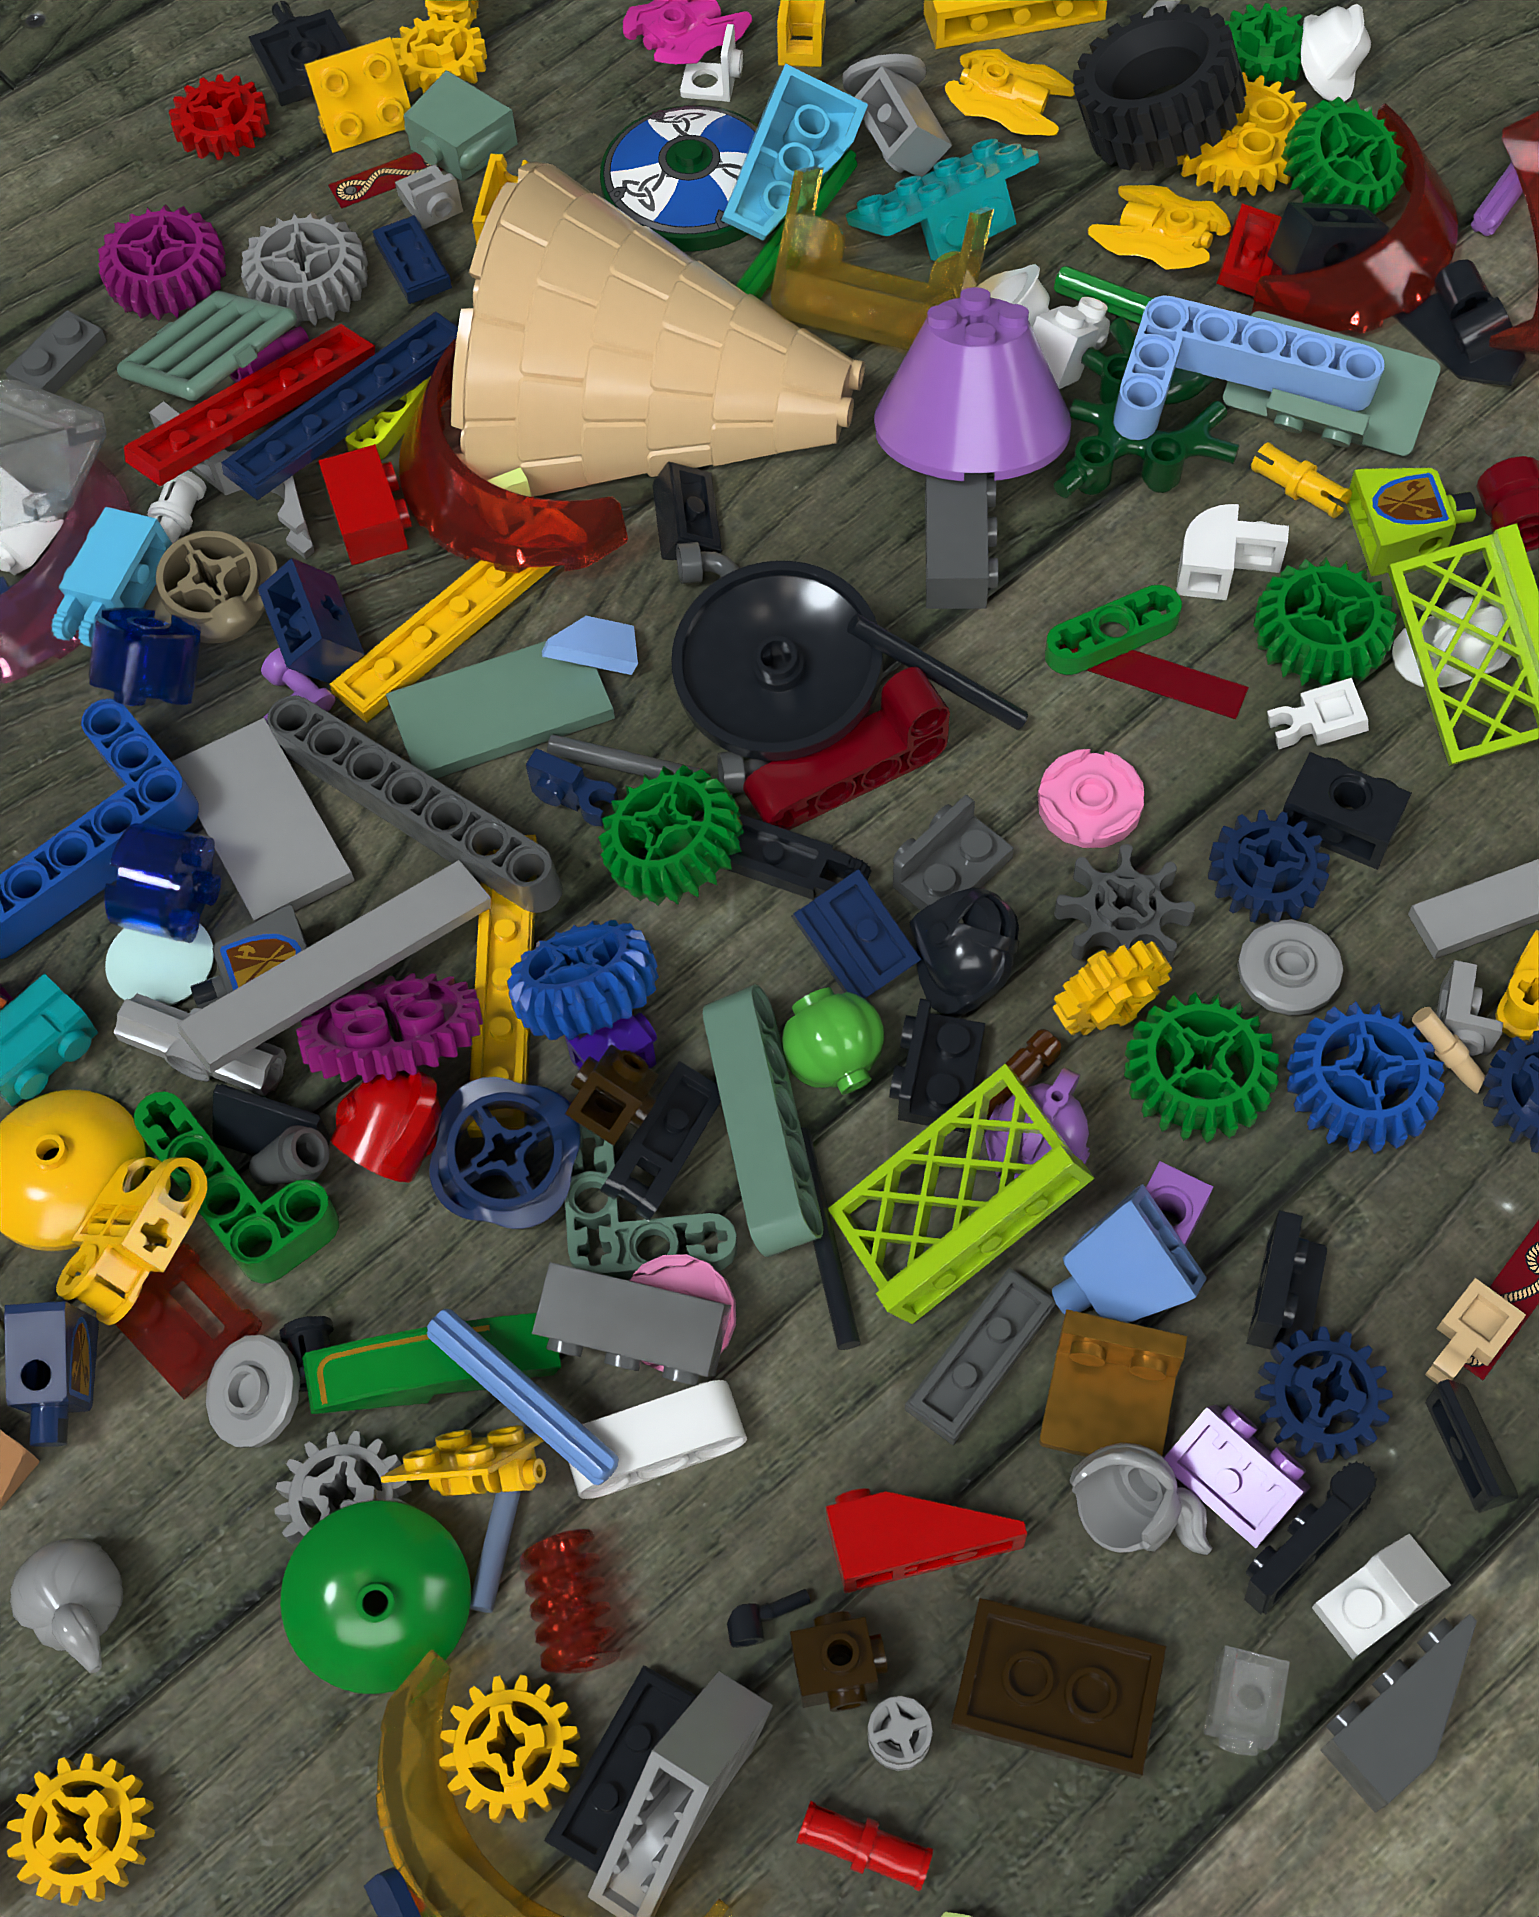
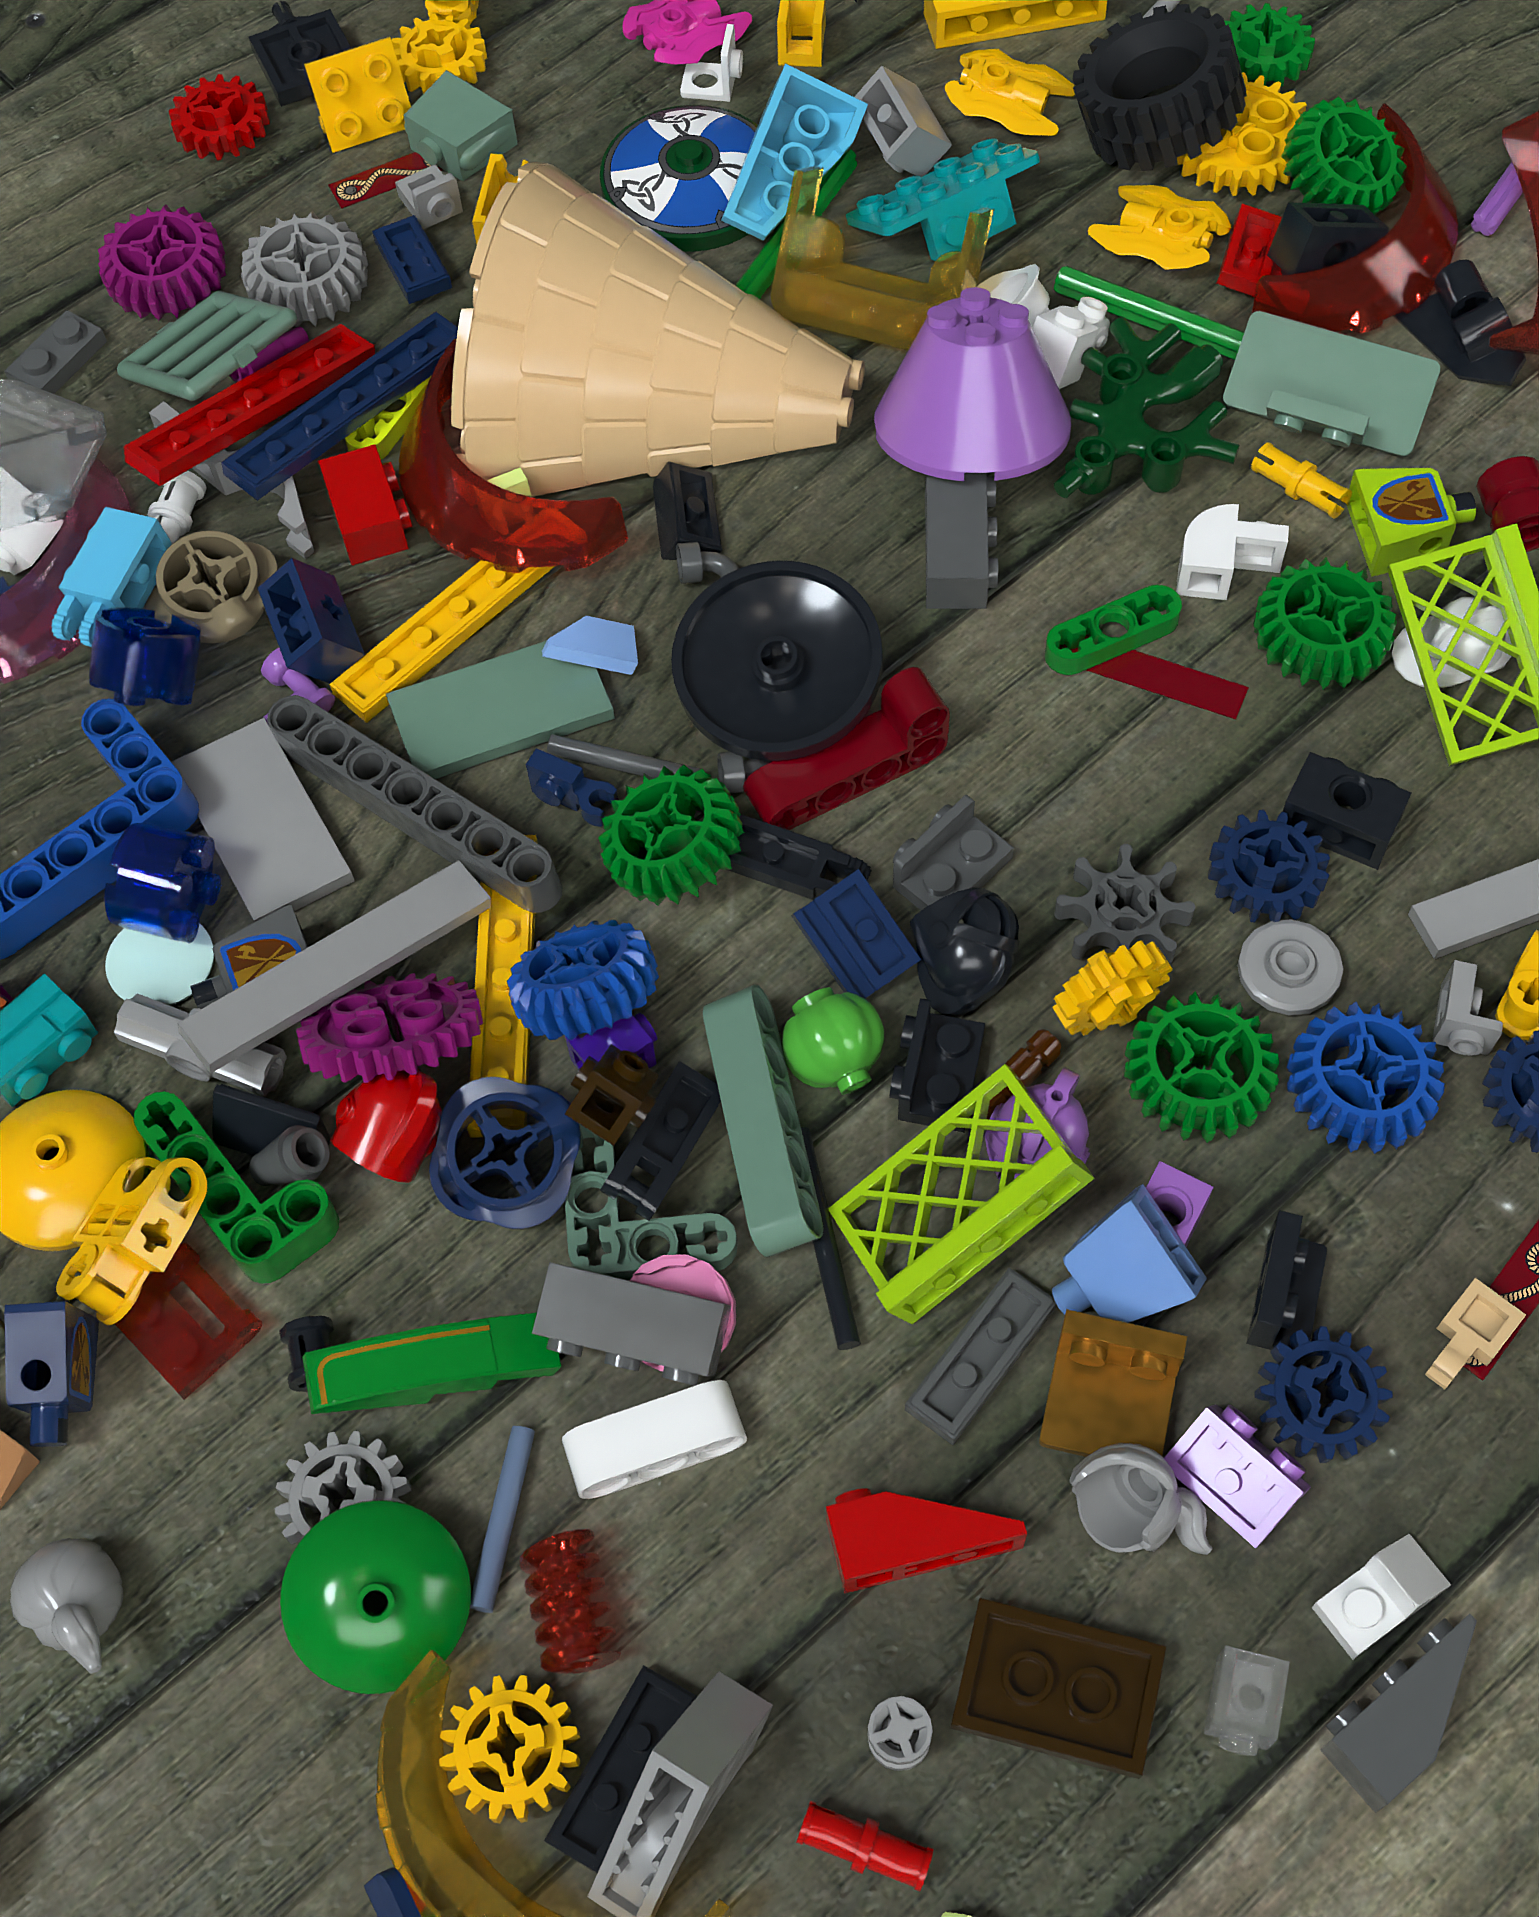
(58, 1844): yellow gear -> none
(252, 1391): light grey wheel -> none
(475, 1465): yellow hinge -> none
(522, 1397): medium blue axle -> none
(746, 1619): black hand -> none
(835, 1637): dark brown brick -> none
(905, 65): light grey wheel -> none
(937, 671): black bar -> none
(1091, 798): bright pink tile -> none
(1239, 351): light blue beam -> none
(1312, 1536): black hinge -> none
(1325, 712): white plate -> none
(1333, 50): white piece -> none
(1449, 1048): tan piece -> none
(1470, 1446): black slope -> none

